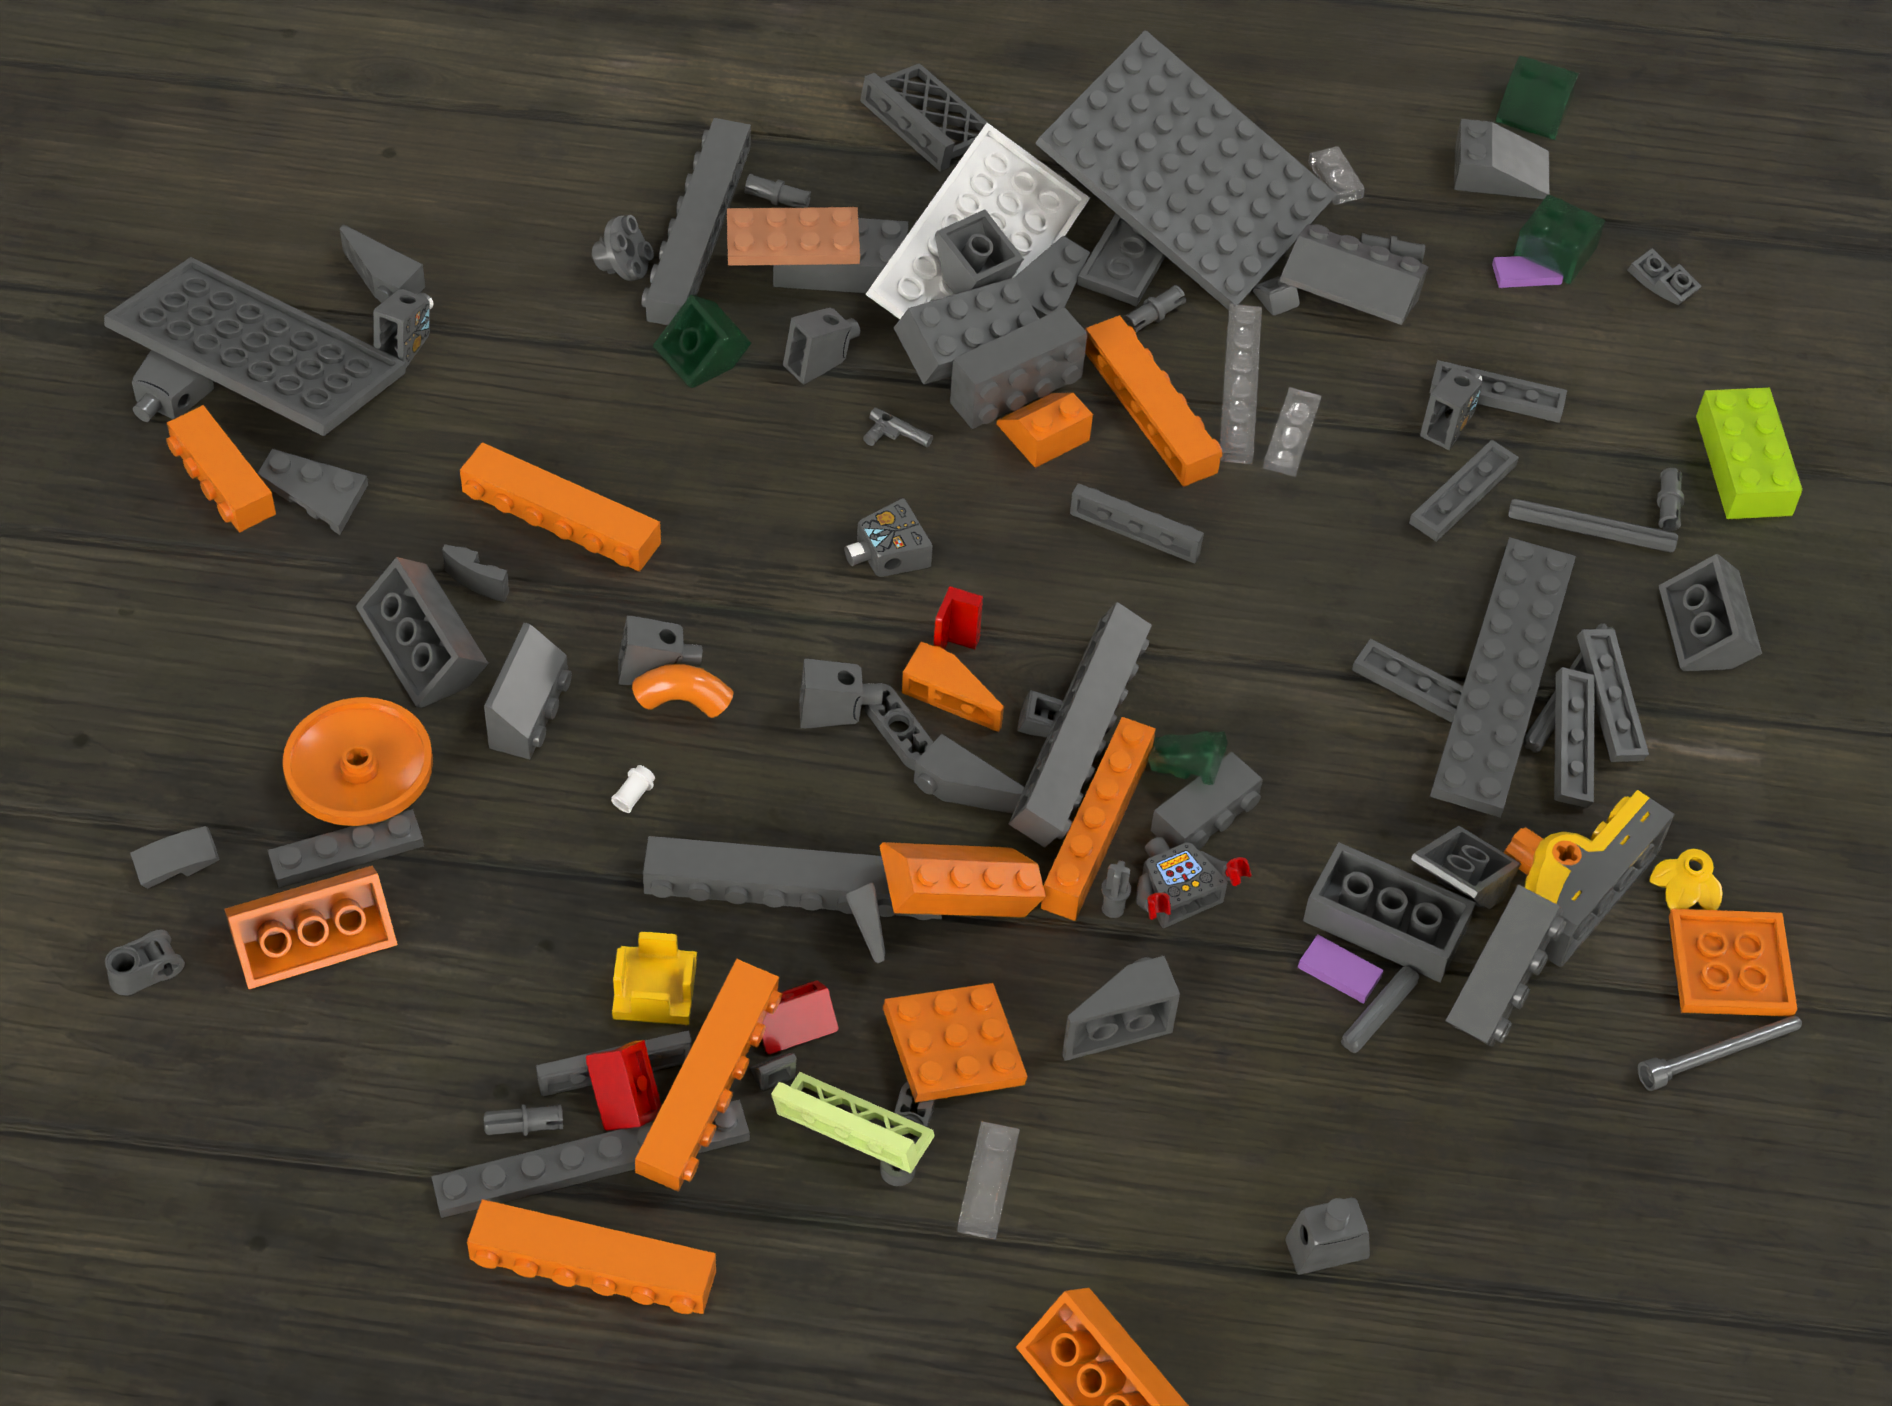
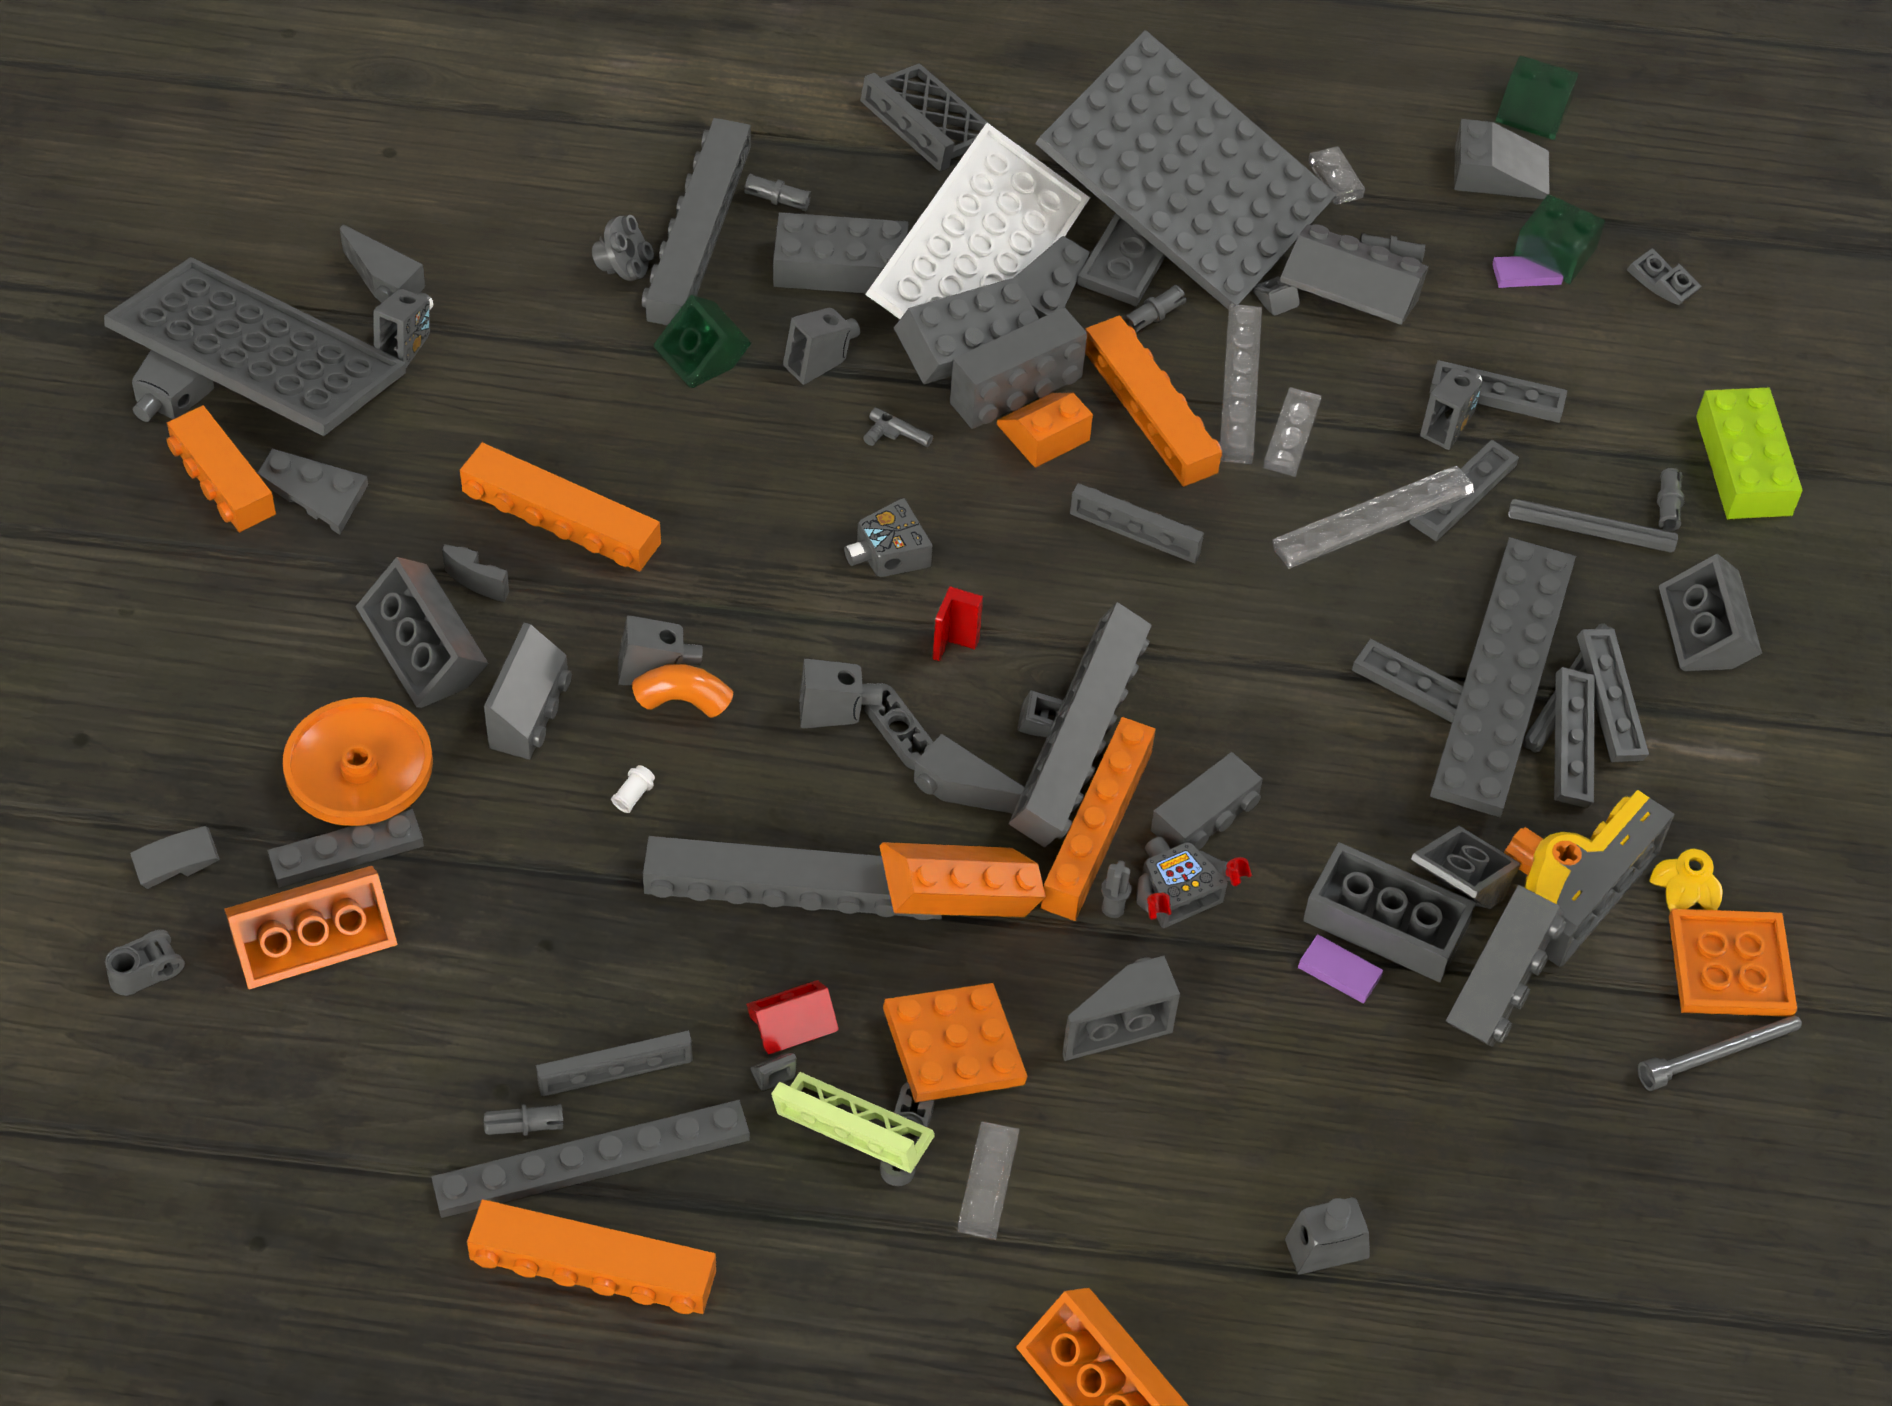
(624, 1086): red panel -> none
(654, 980): yellow panel -> none
(707, 1075): orange brick -> none
(793, 236): nougat plate -> none
(866, 912): dark grey slope -> none
(947, 684): orange slope -> none
(975, 253): dark grey slope -> none
(1189, 754): clear green wing -> none
(1372, 516): none -> clear plate
(1380, 1009): dark grey axle -> none

